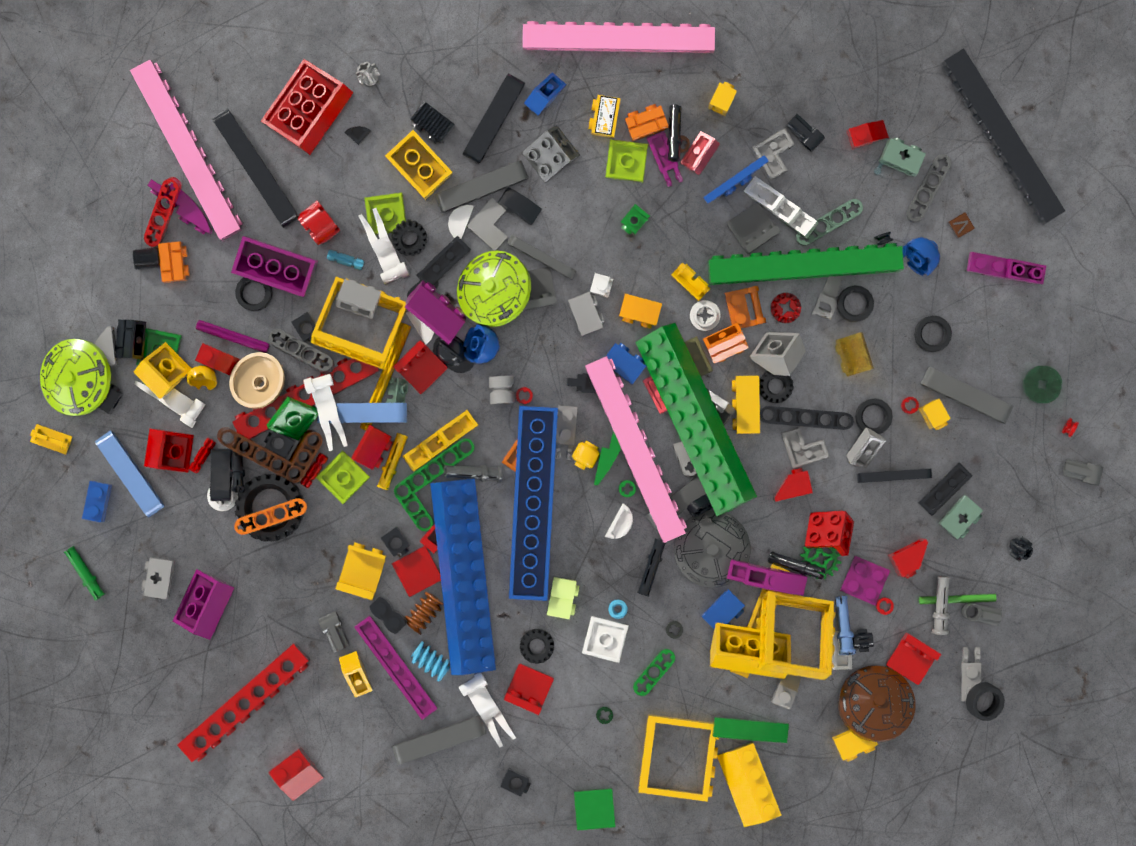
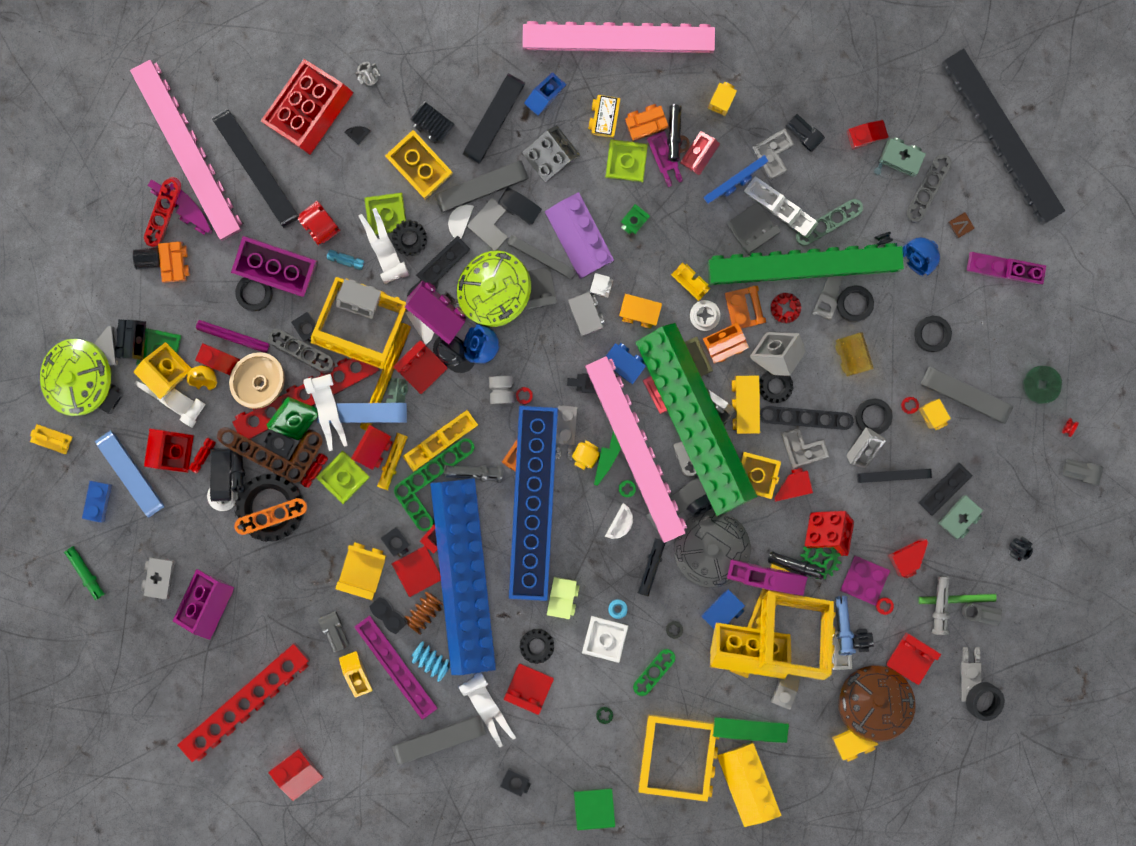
(579, 235): none -> medium lavender slope
(761, 473): none -> yellow brick

